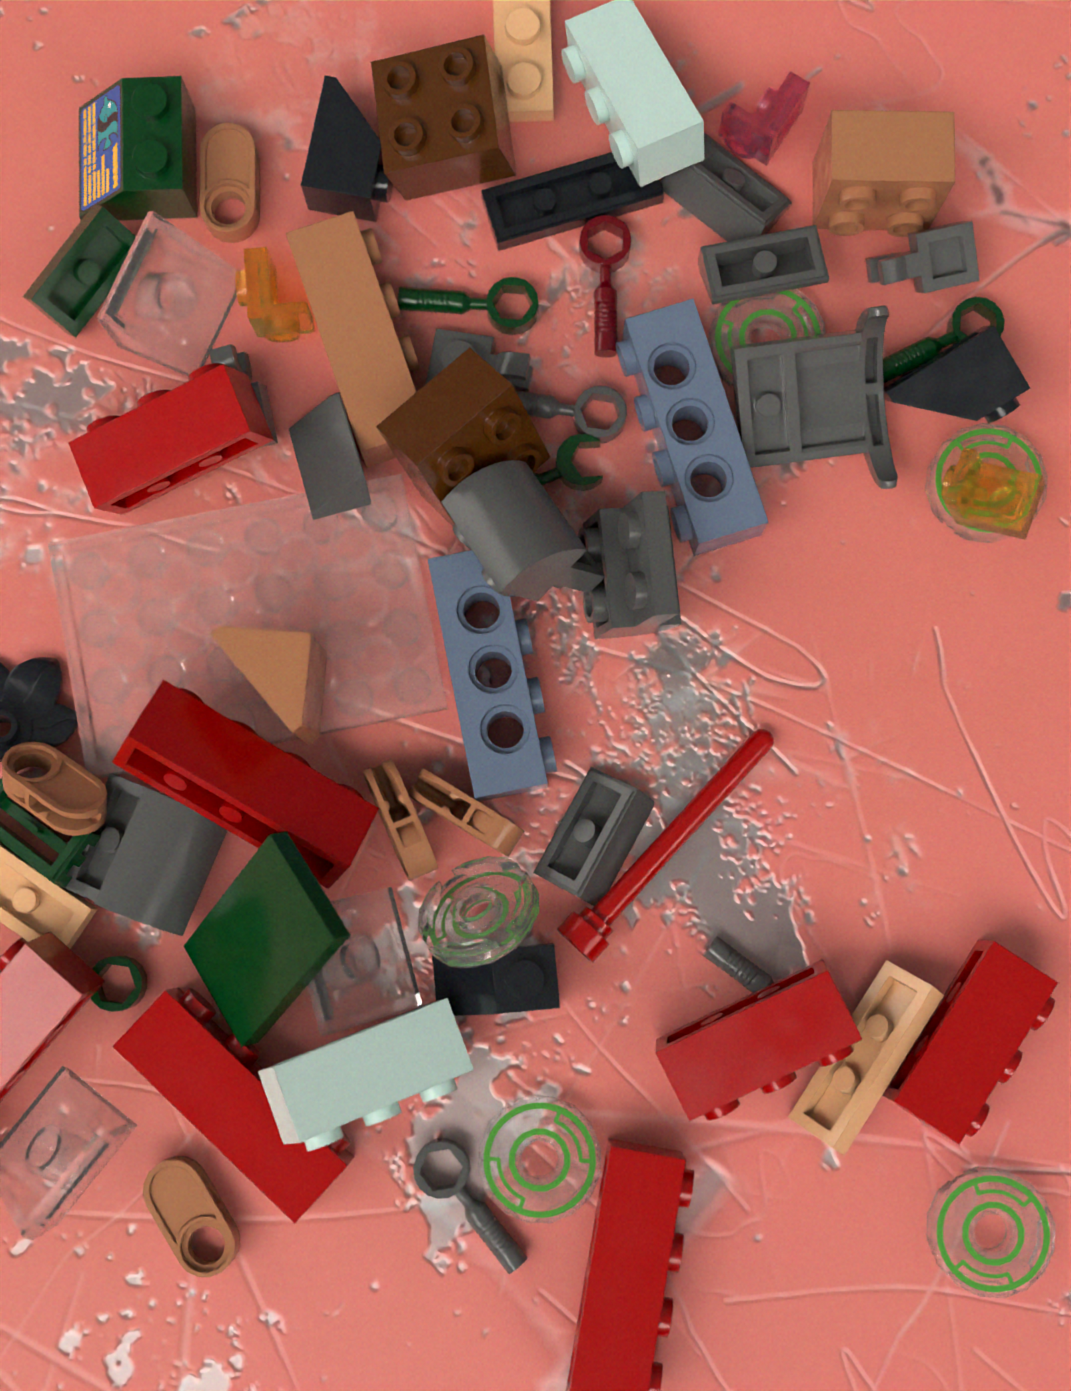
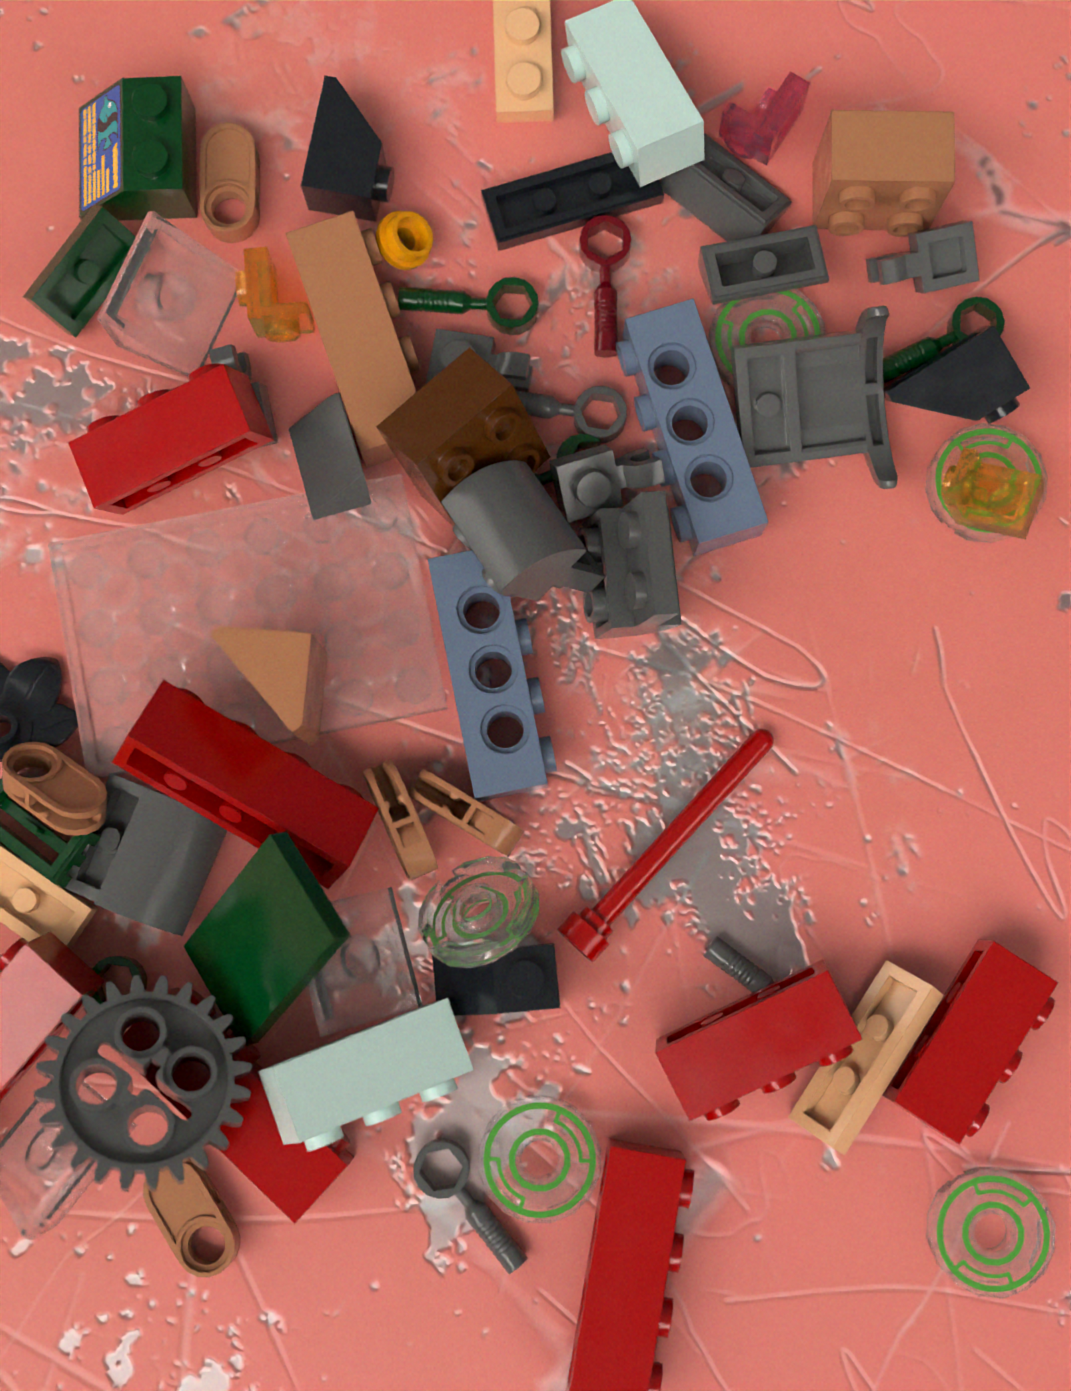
(104, 1128): none -> dark grey gear
(413, 231): none -> light orange plate
(443, 118): reddish brown brick -> none
(594, 479): none -> dark grey plate
(595, 836): dark grey slope -> none

